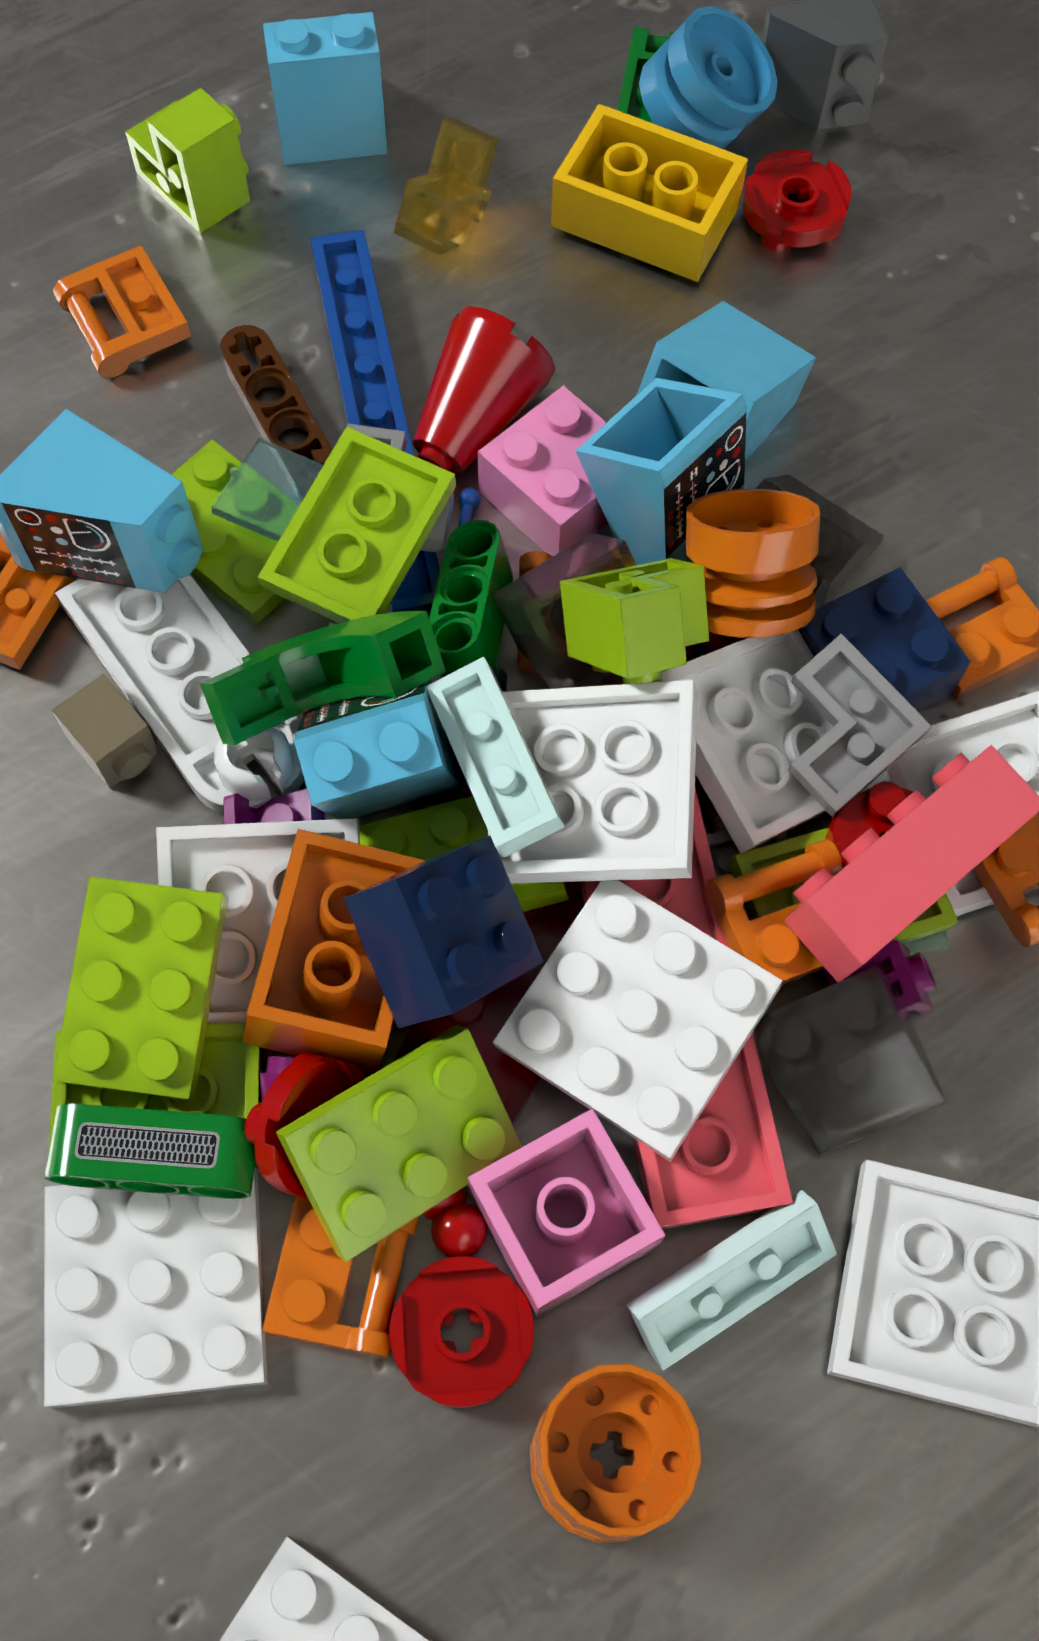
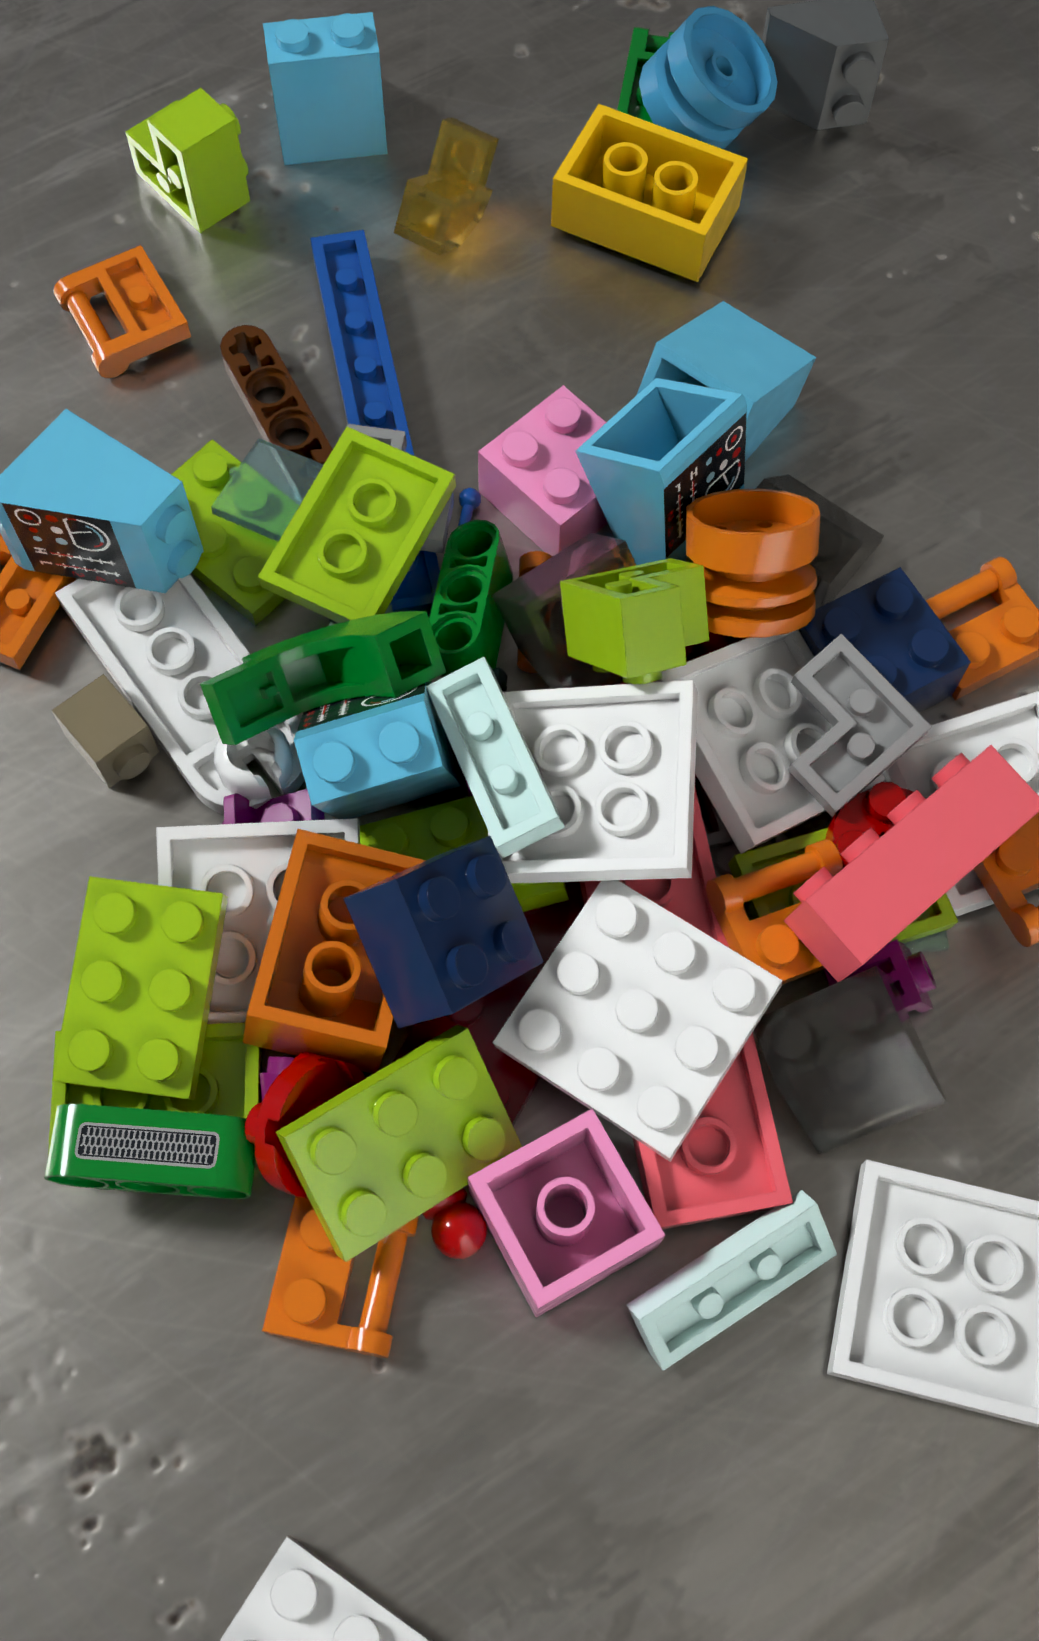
(150, 1295): white plate -> none
(430, 1304): red plate -> none
(478, 387): red cone -> none
(648, 1428): orange wheel -> none
(793, 223): red plate -> none

